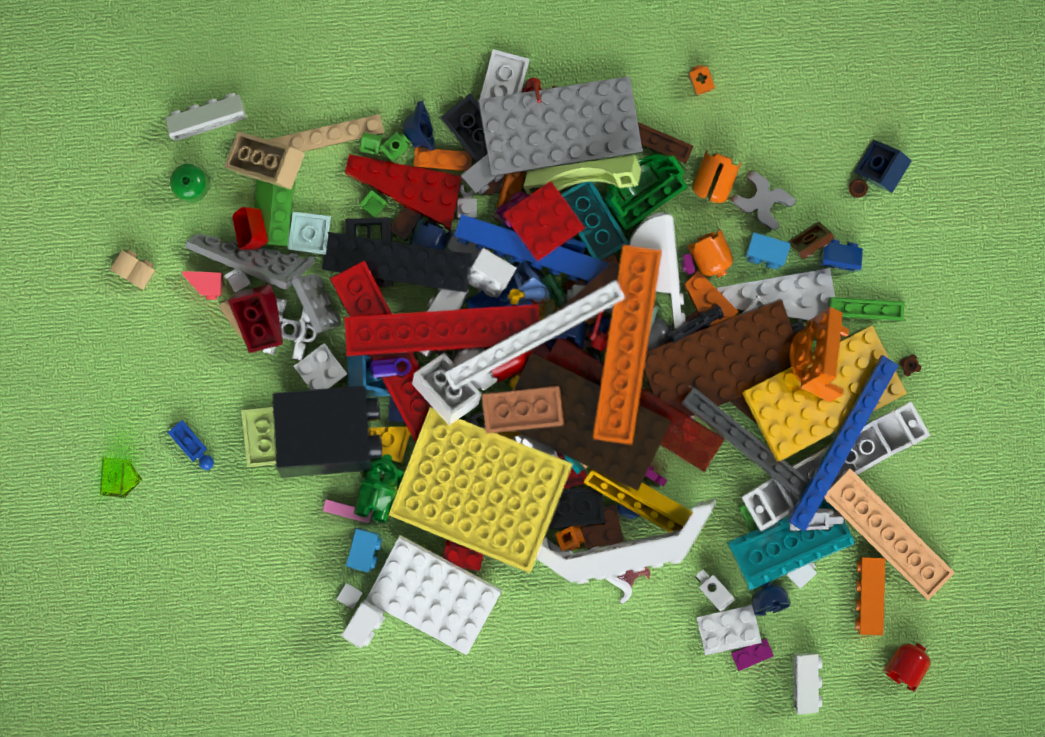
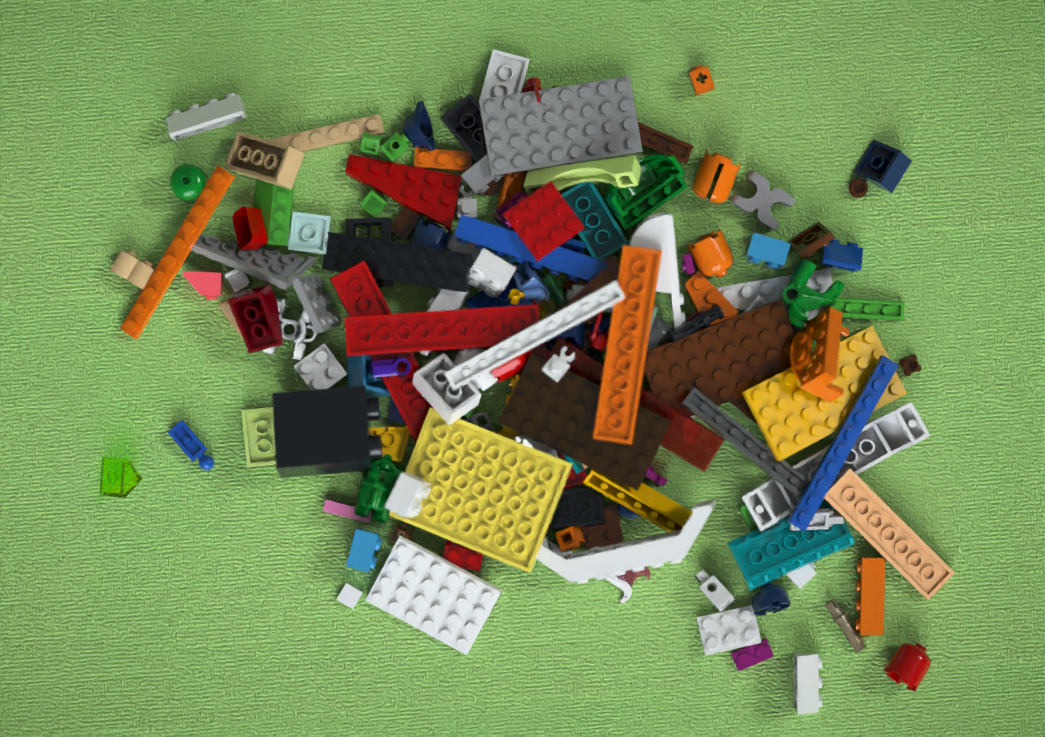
(177, 252): none -> orange plate
(362, 624): white brick -> none
(403, 529): none -> medium nougat plant
(408, 495): none -> white brick
(522, 409): nougat plate -> none
(557, 366): none -> white plate
(804, 297): none -> green helmet
(841, 619): none -> dark tan pin

